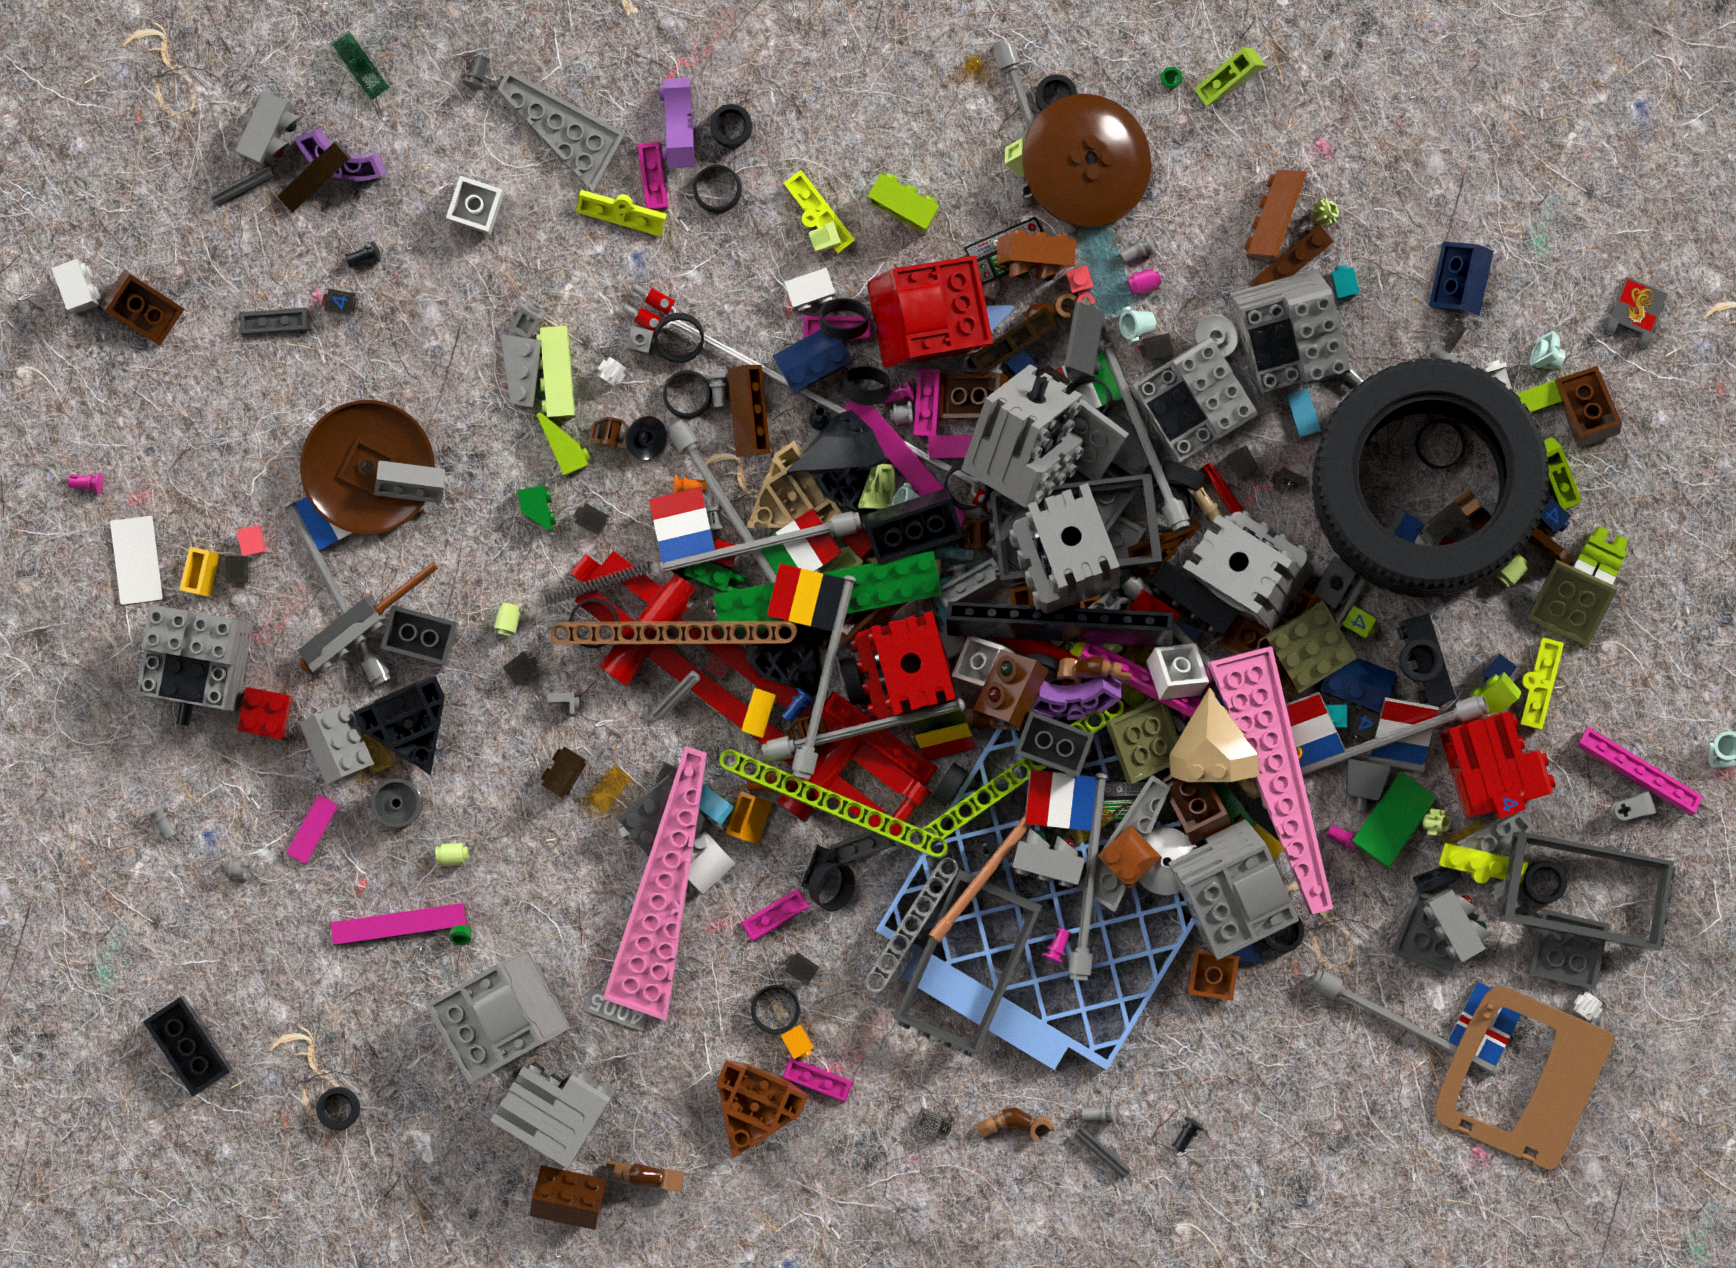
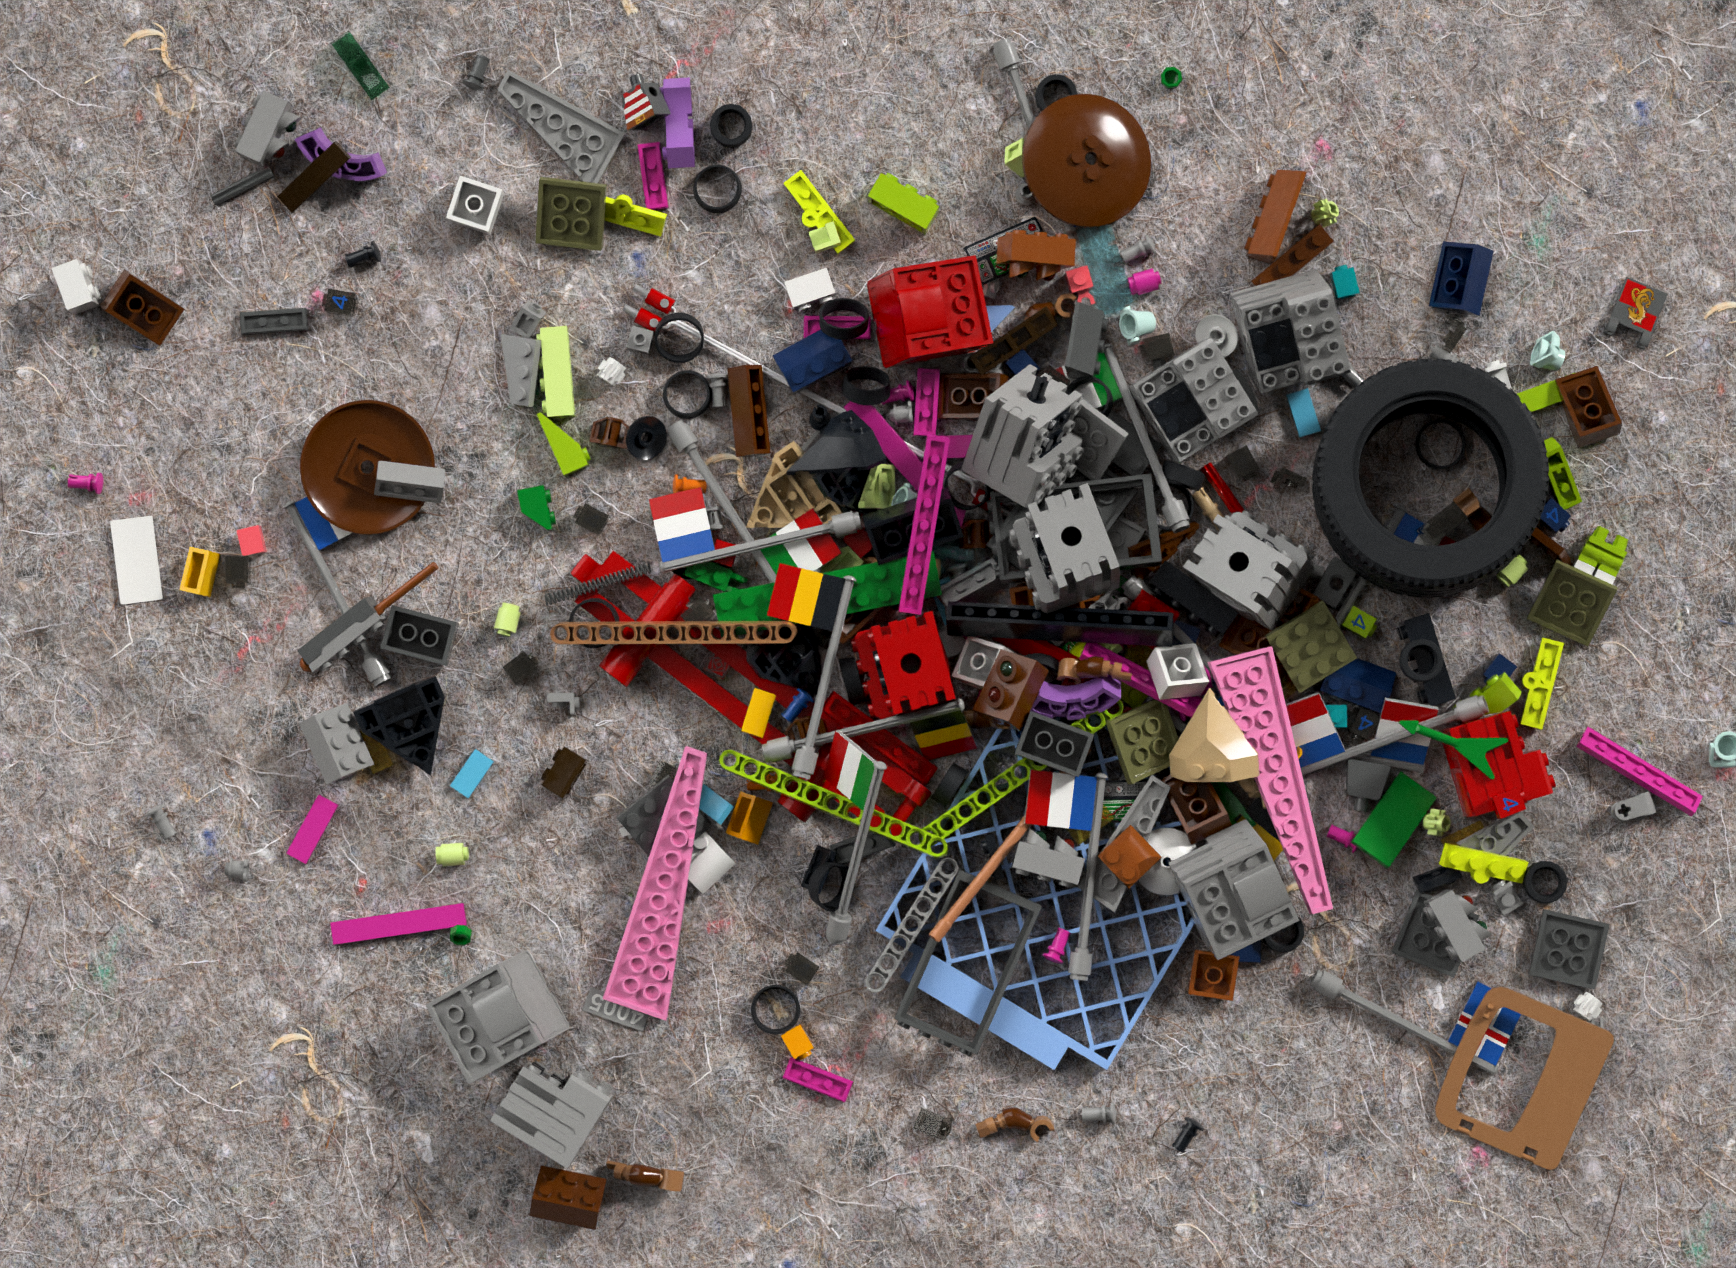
(188, 1045): black brick -> none
(193, 659): light grey piece -> none
(265, 713): red brick -> none
(355, 1108): black tyre -> none
(386, 811): dark grey wheel -> none
(471, 773): none -> medium azure tile
(571, 213): none -> olive plate
(609, 788): clear yellow tile -> none
(643, 104): none -> torso
(676, 695): light grey axle -> none
(755, 1104): dark orange wedge -> none
(775, 914): dark pink tile -> none
(859, 780): none -> flag
(924, 524): none -> dark pink plate
(973, 64): clear yellow plate -> none
(1102, 1152): dark grey axle -> none
(1230, 76): lime slope -> none
(1471, 748): none -> green piece
(1512, 883): dark grey door -> none

